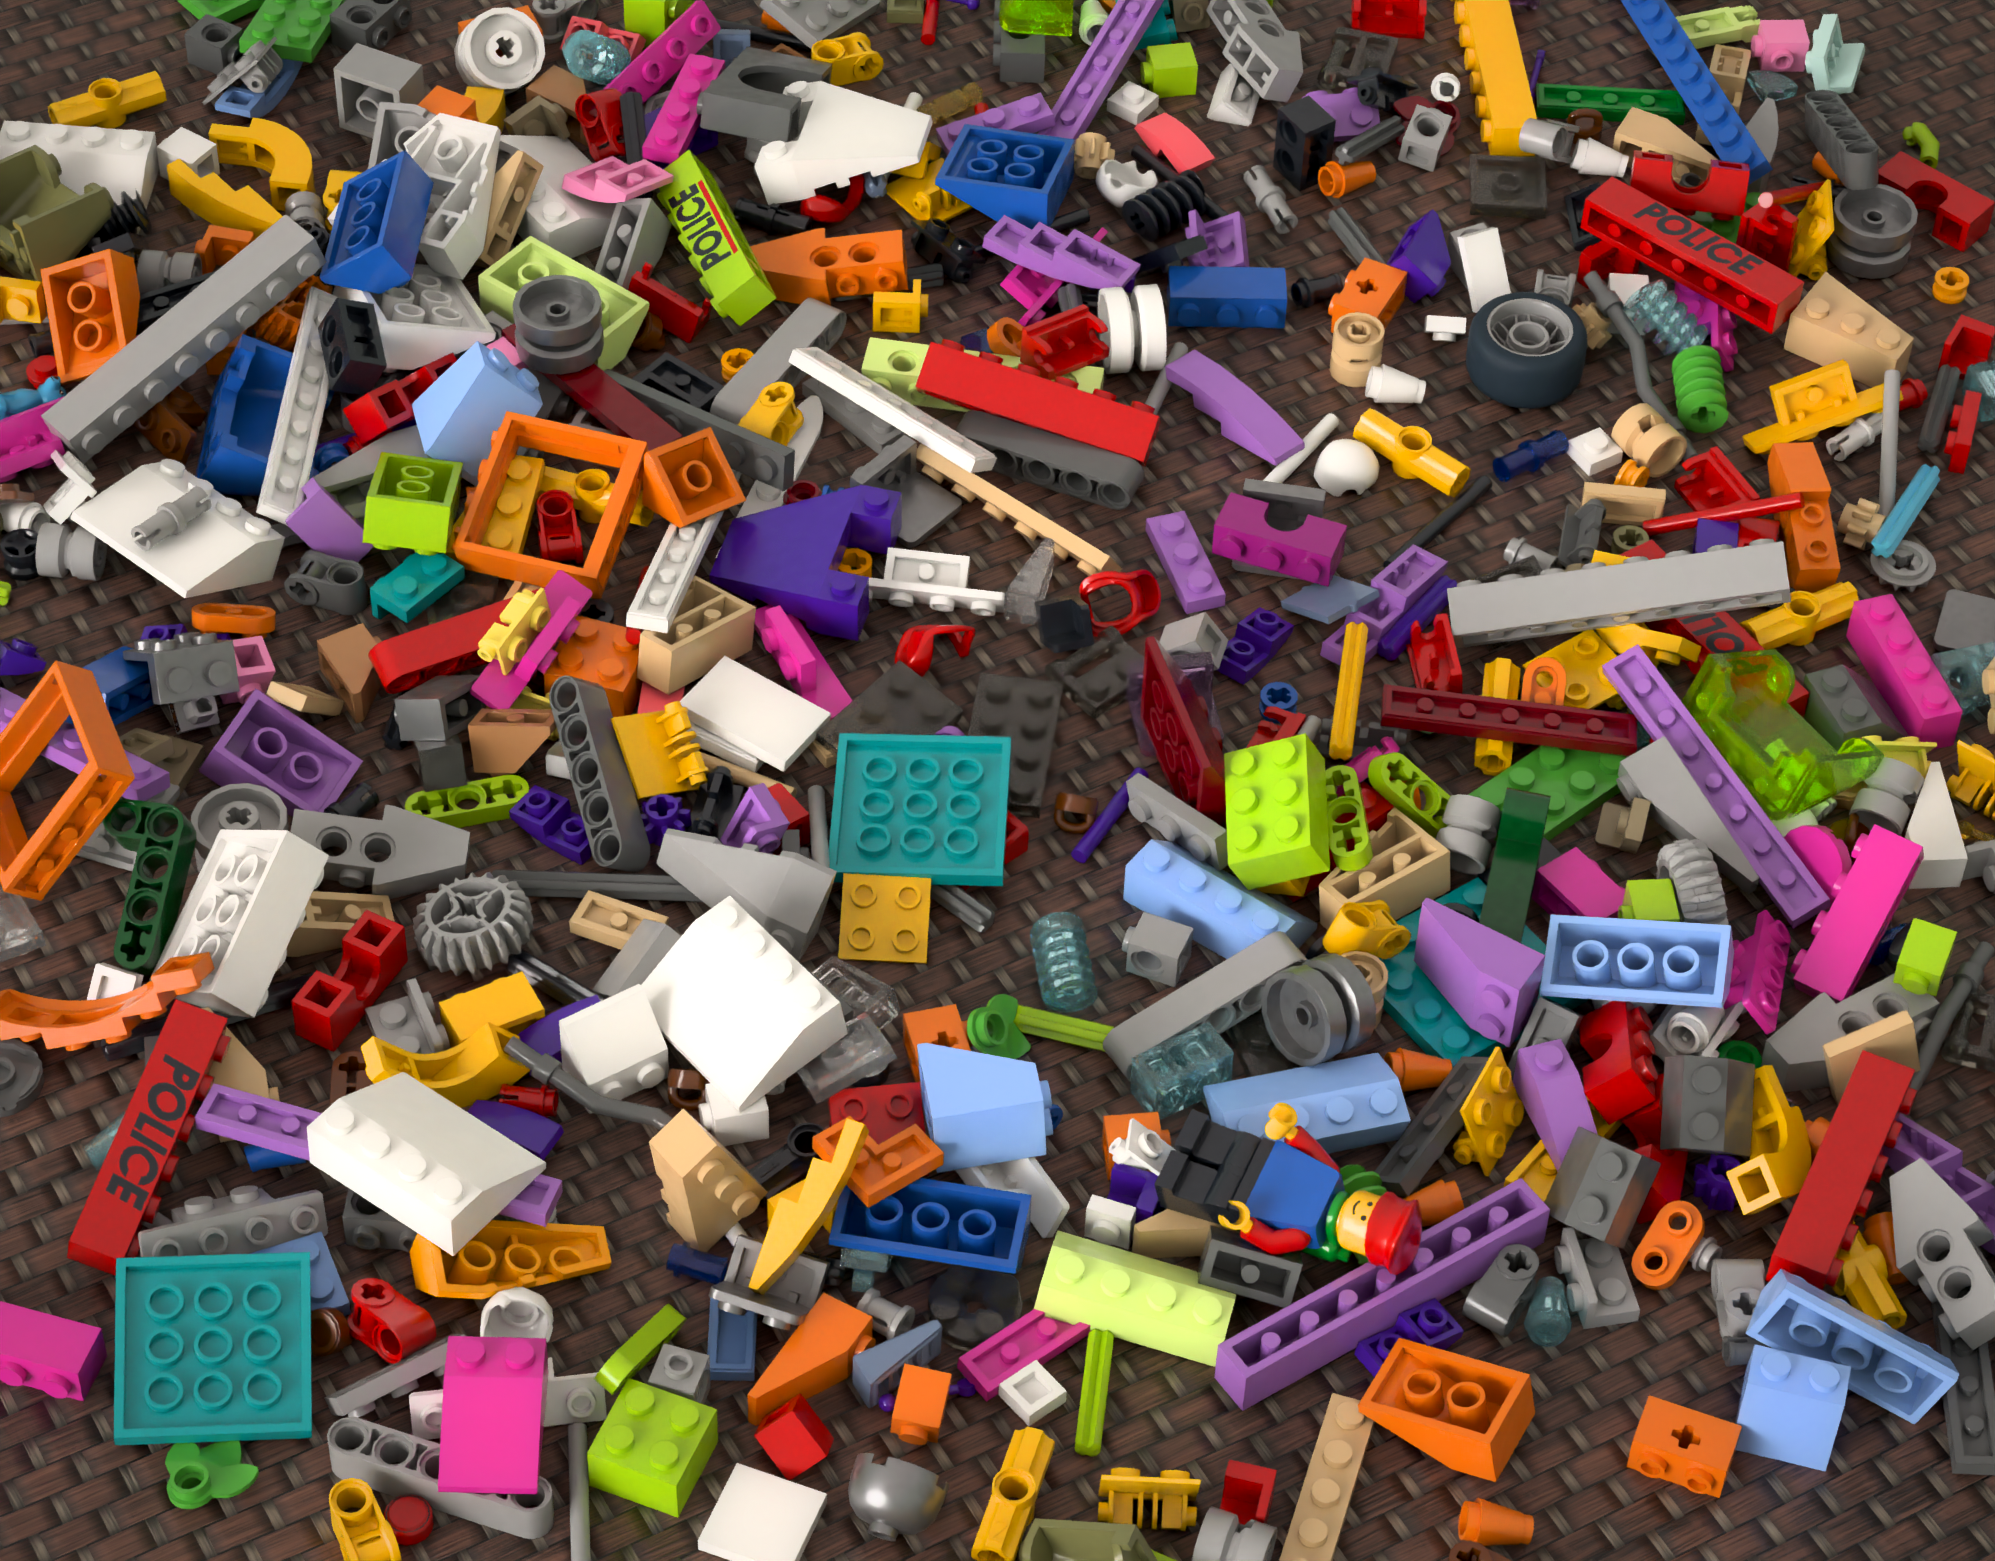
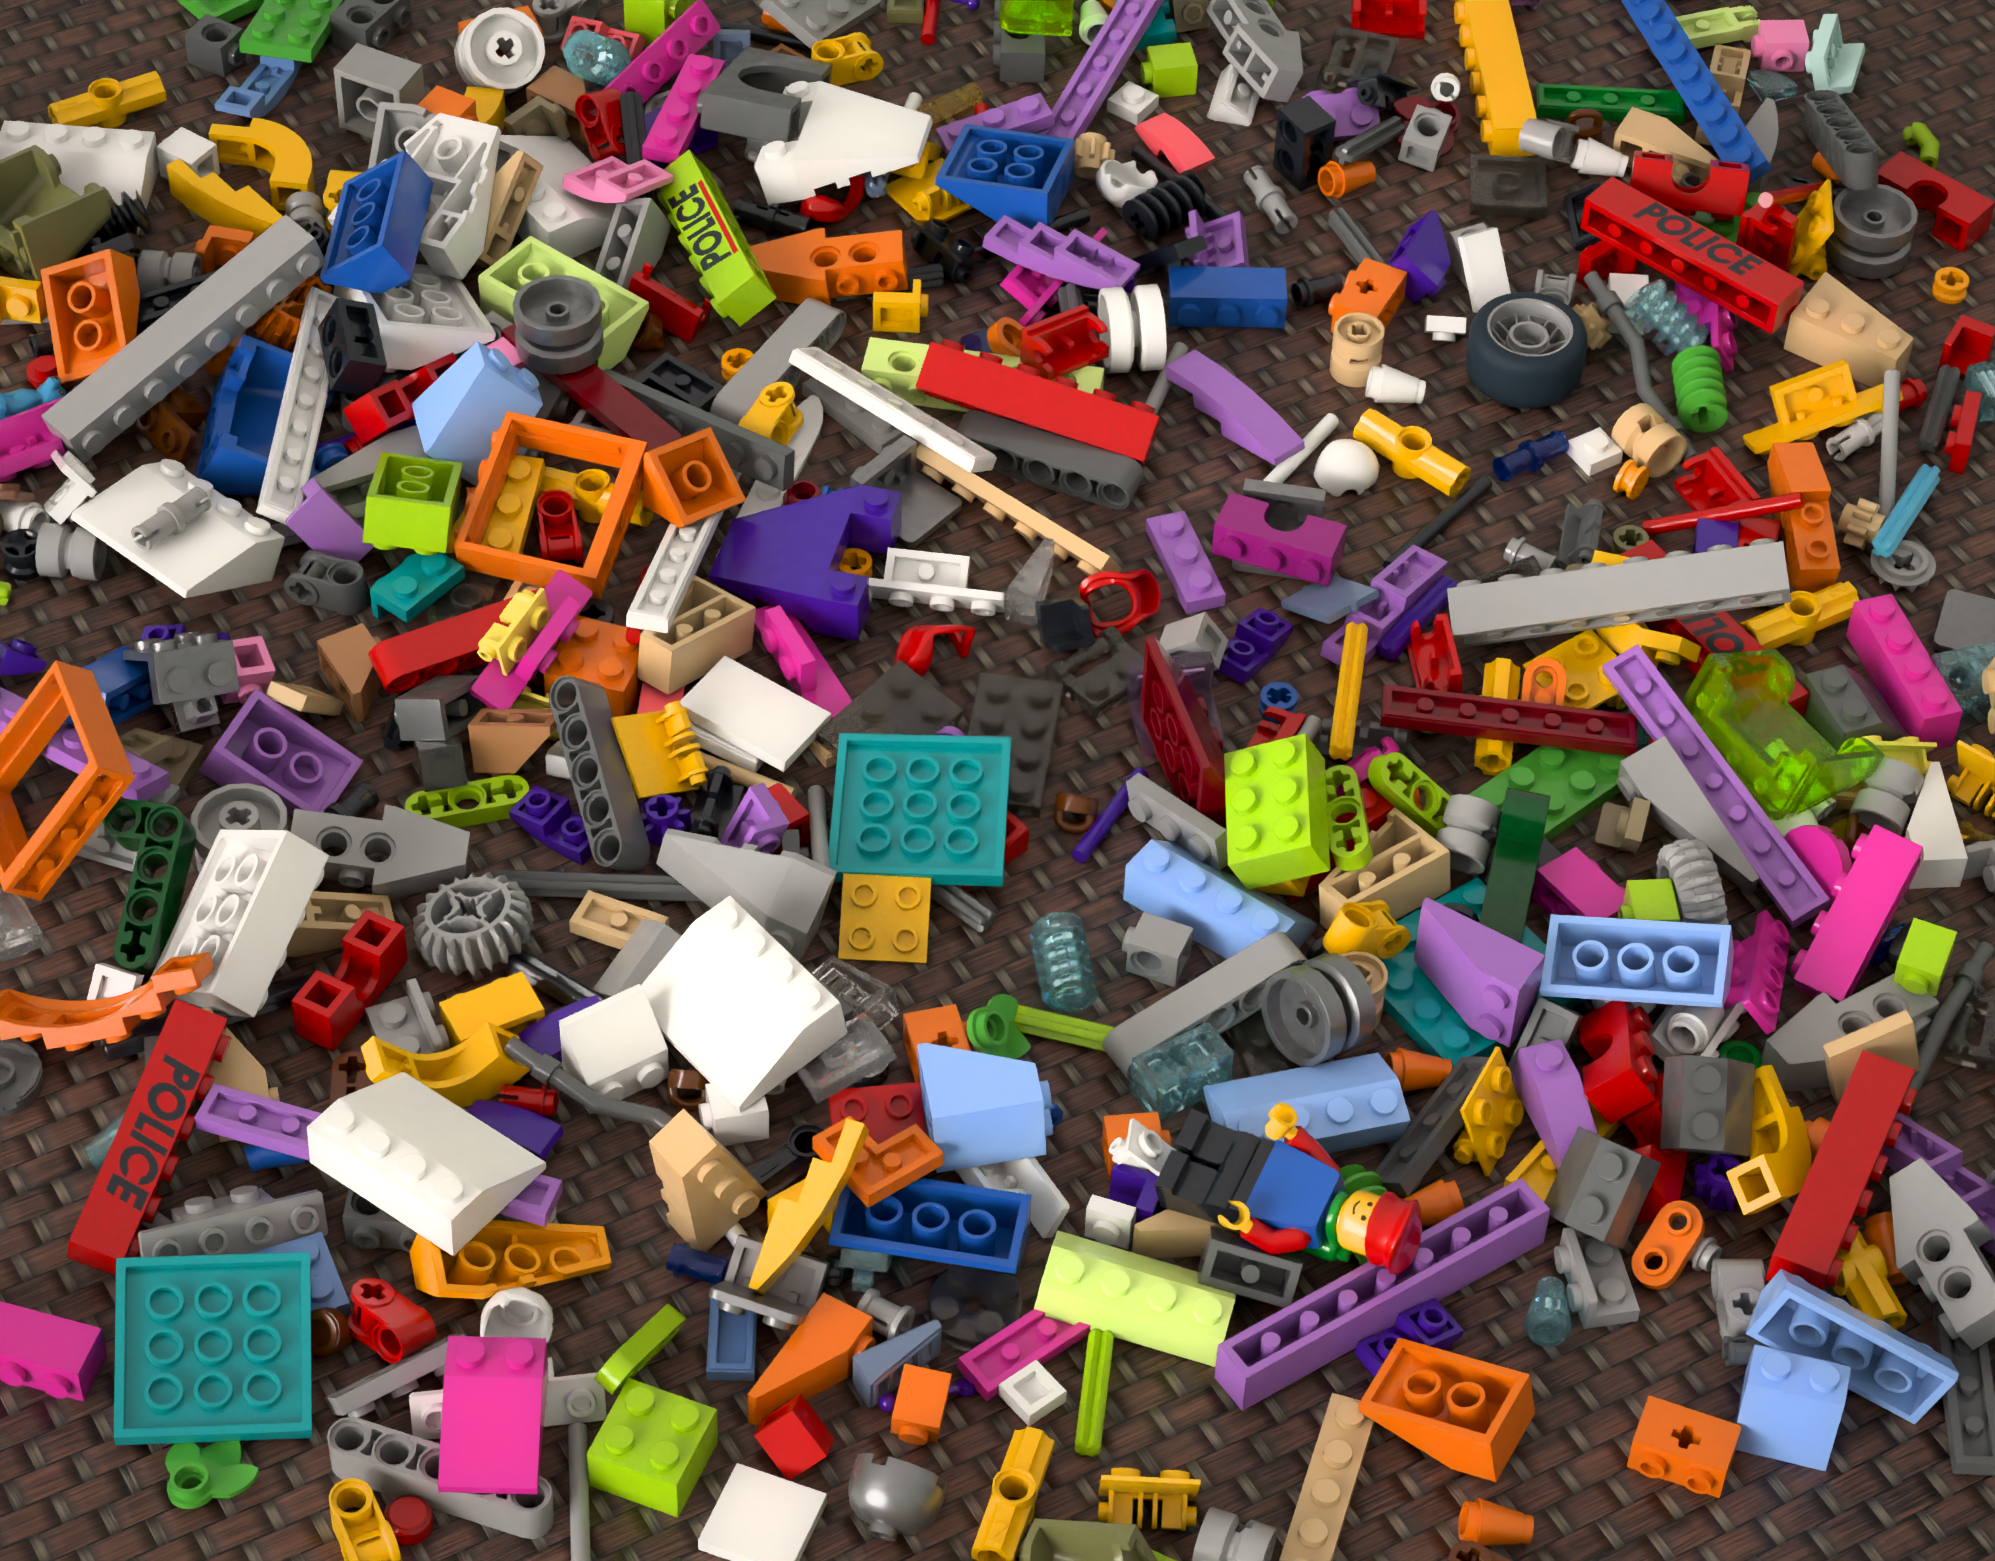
(234, 618): orange plate -> none
(255, 69): light grey hinge -> none
(682, 1373): light grey brick -> none
(1248, 1491): red panel -> none
(1503, 1290): dark grey piece -> none
(1536, 70): dark purple hinge -> none
(1626, 503): tan tile -> none

